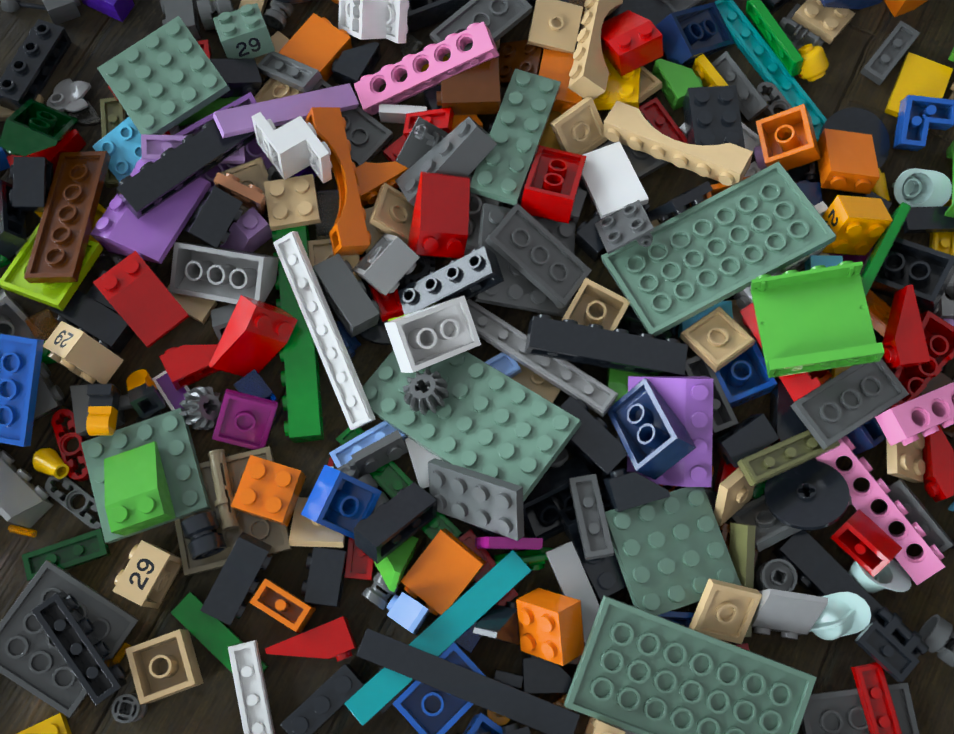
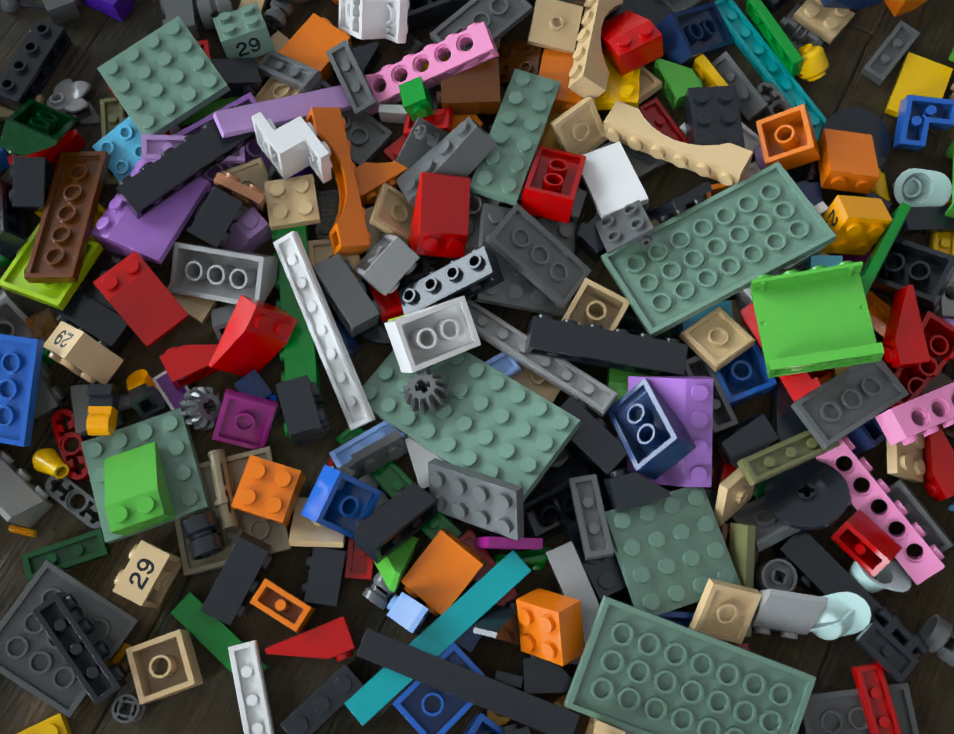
(302, 410): none -> black brick
(352, 78): none -> dark grey plate
(416, 98): none -> green brick

